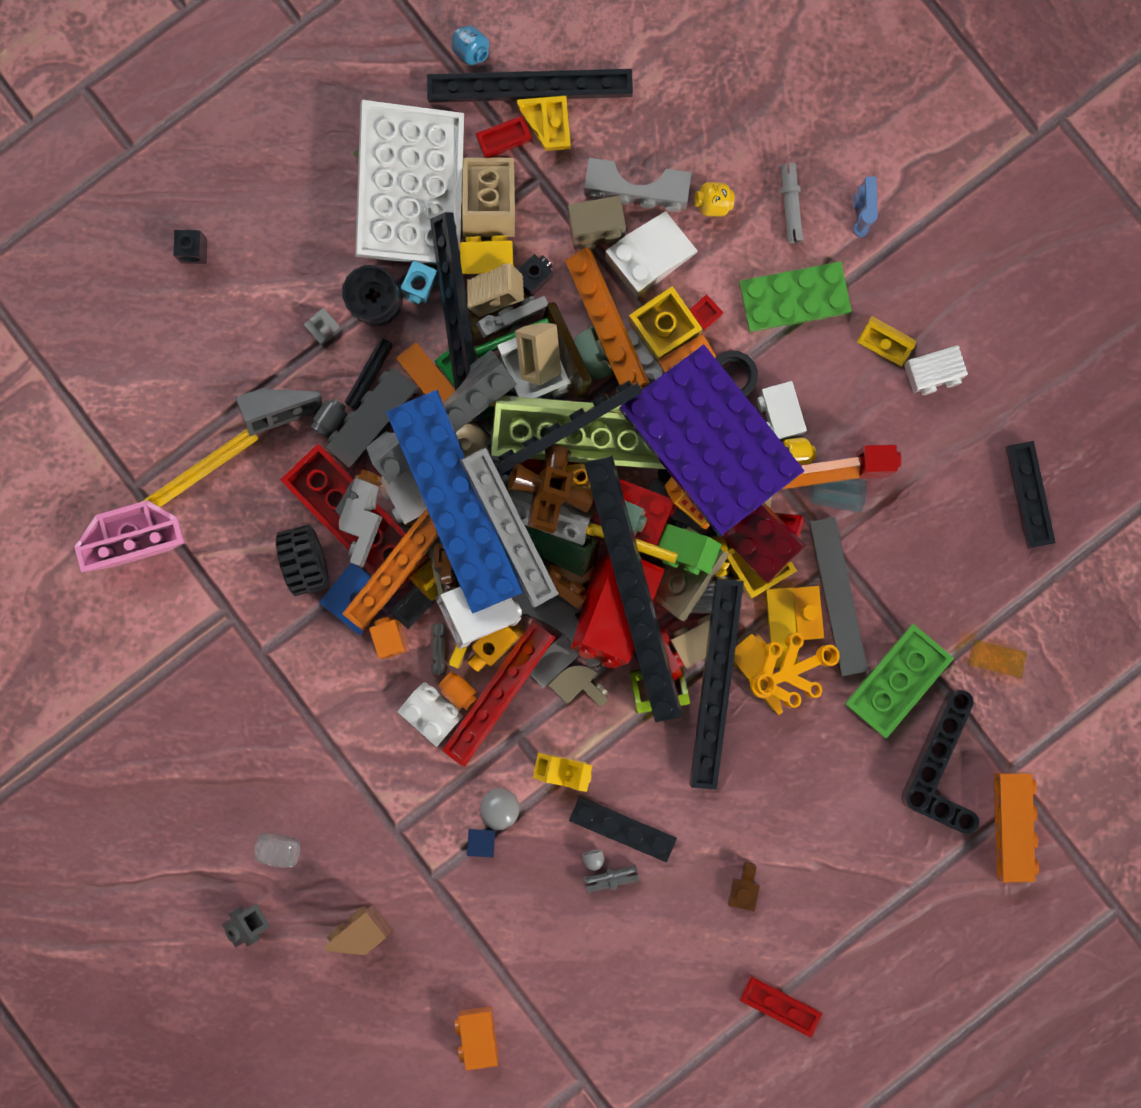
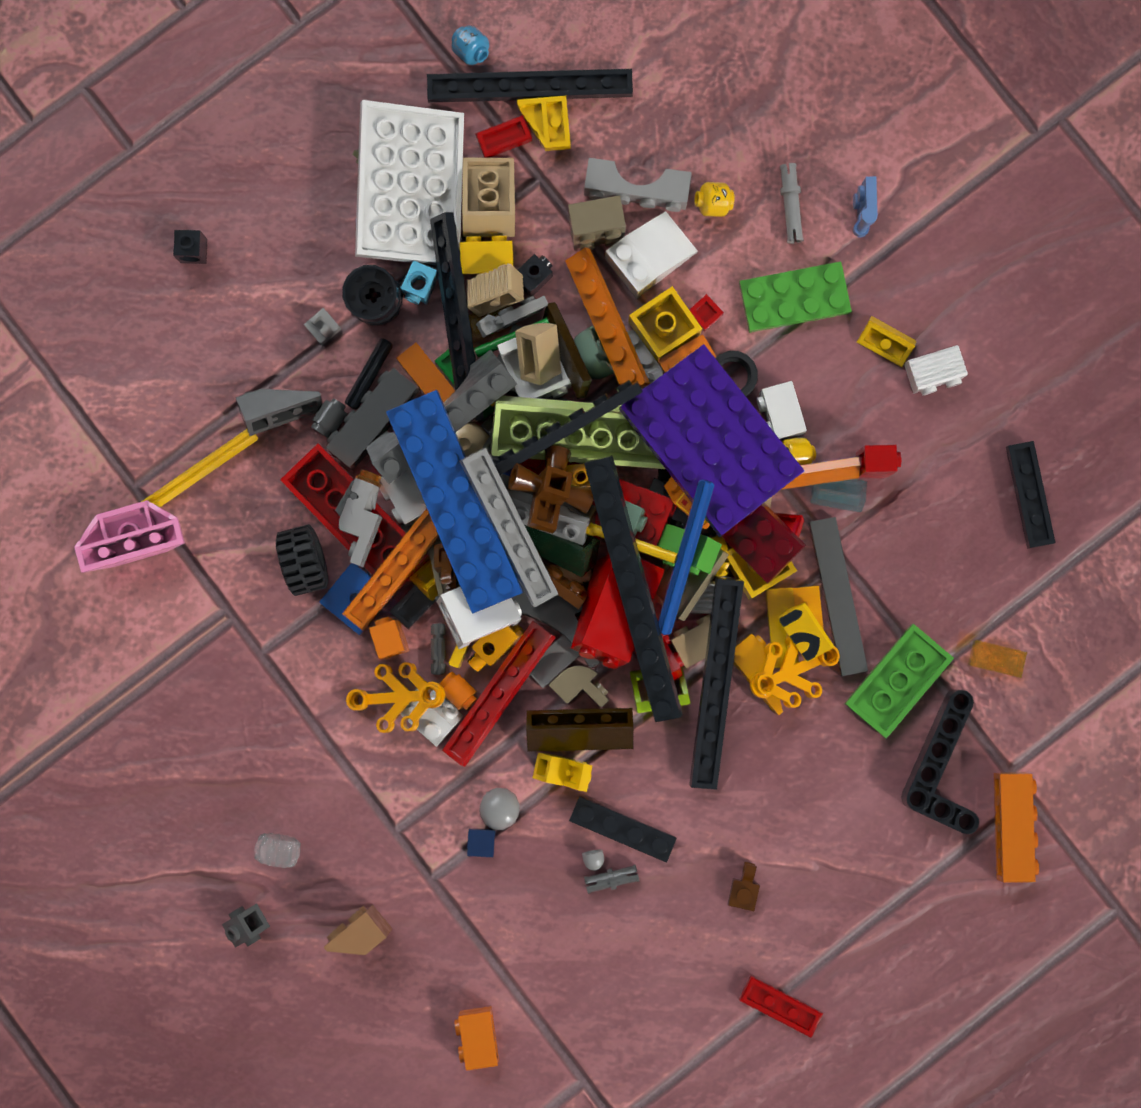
(400, 696): none -> light orange plant
(579, 729): none -> dark brown brick
(685, 556): none -> blue axle
(805, 632): none -> yellow slope

